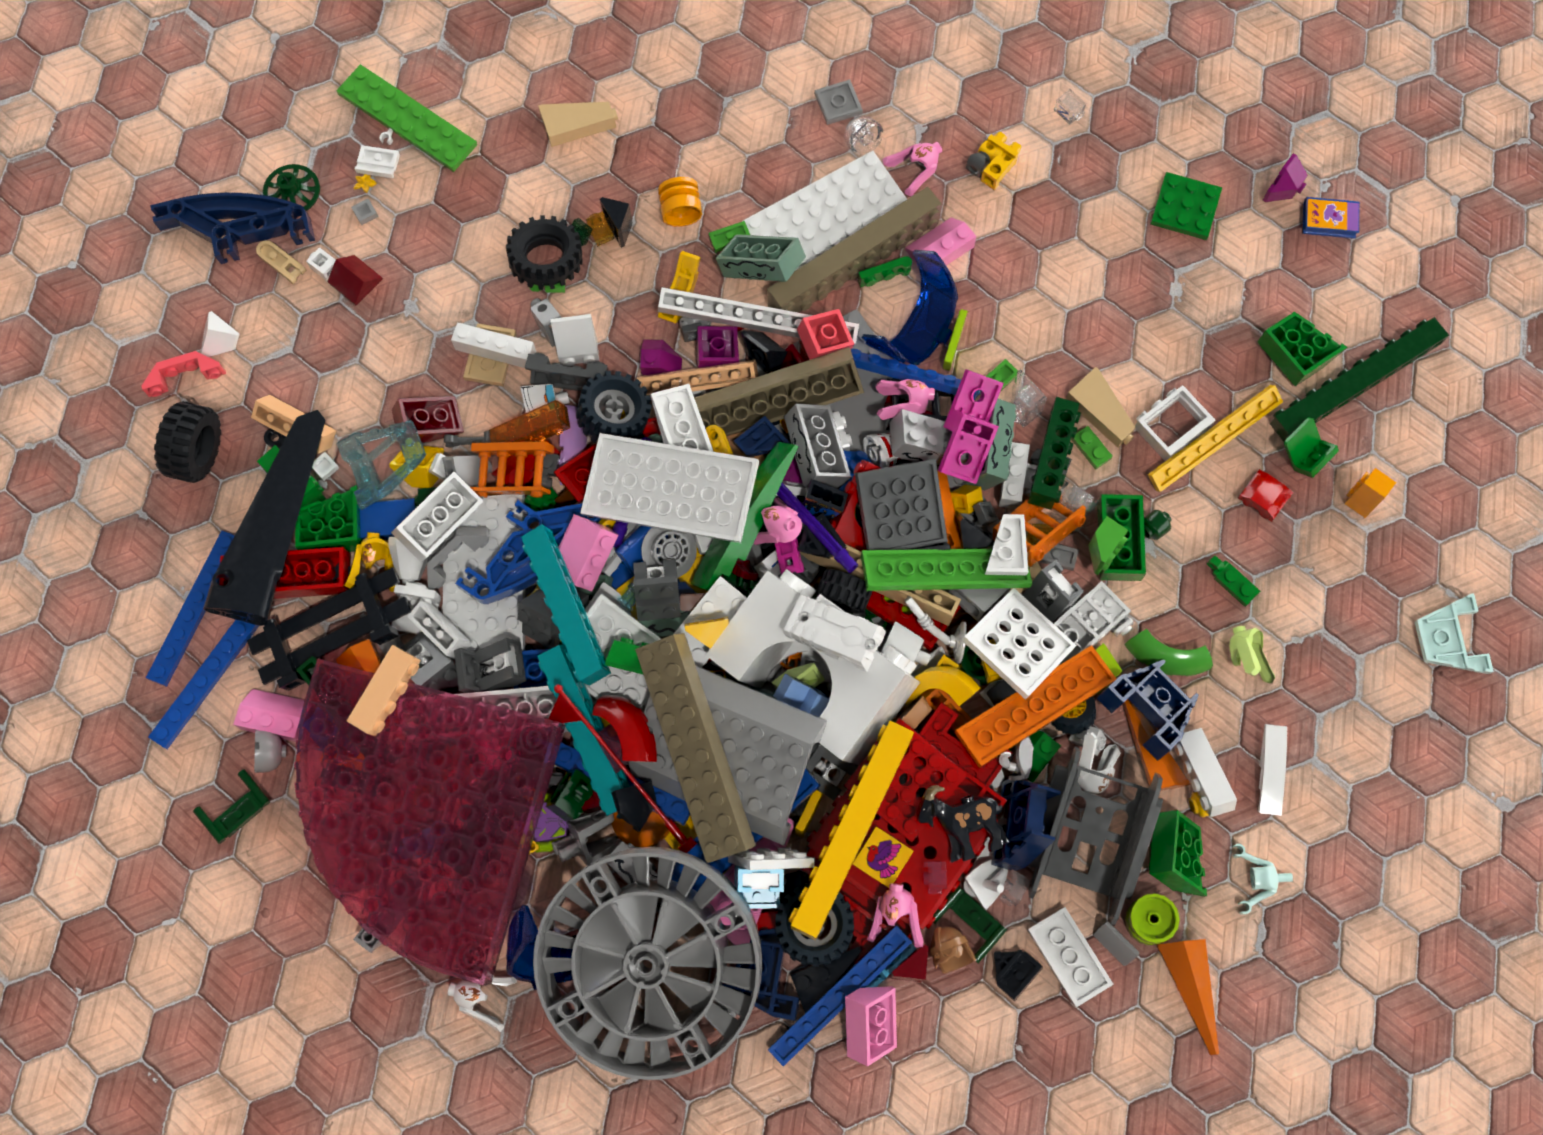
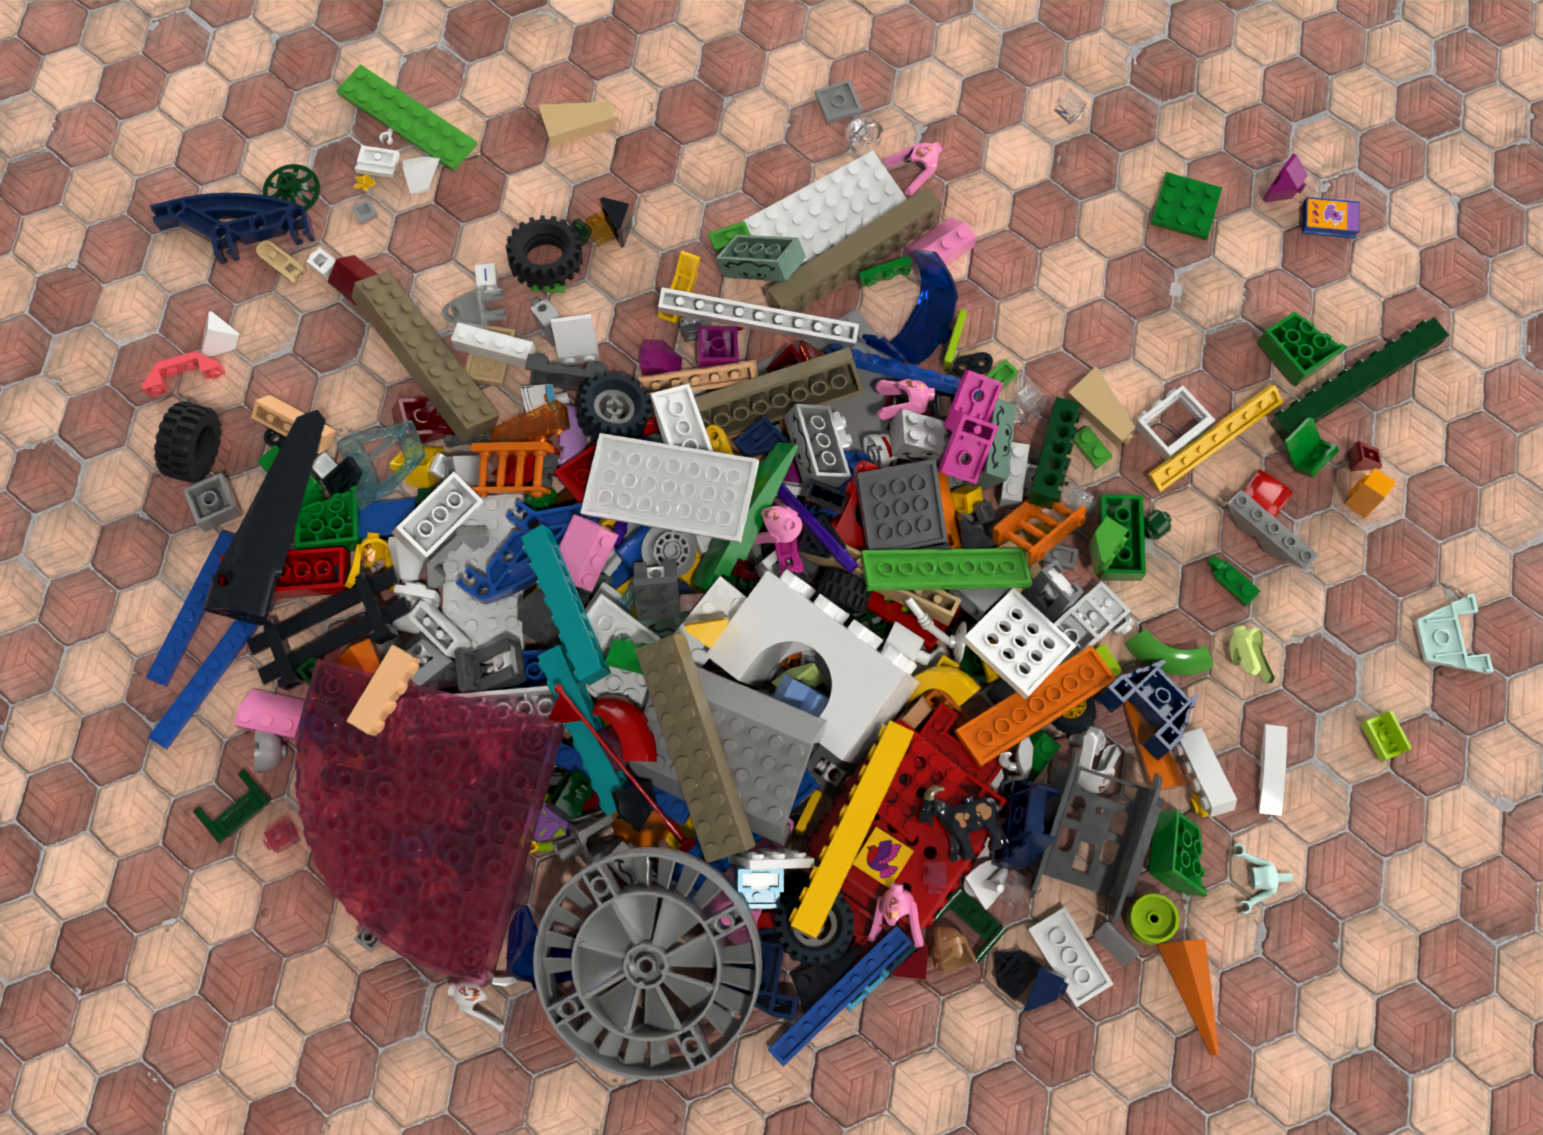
(212, 502): none -> light grey brick
(288, 836): none -> clear pink brick
(342, 477): none -> black wing
(419, 173): none -> white slope
(425, 356): none -> dark tan brick
(475, 308): none -> light grey piece
(487, 275): none -> white brick
(680, 201): light orange wheel -> none
(764, 350): black slope -> none
(824, 334): coral brick -> none
(834, 632): white piece -> none
(870, 1023): bright pink slope -> none
(971, 363): none -> black plate
(999, 155): yellow hips -> none
(1009, 548): white wing -> none
(1046, 988): none -> dark blue slope
(1271, 534): none -> light grey slope
(1364, 457): none -> dark red slope
(1386, 736): none -> lime bracket

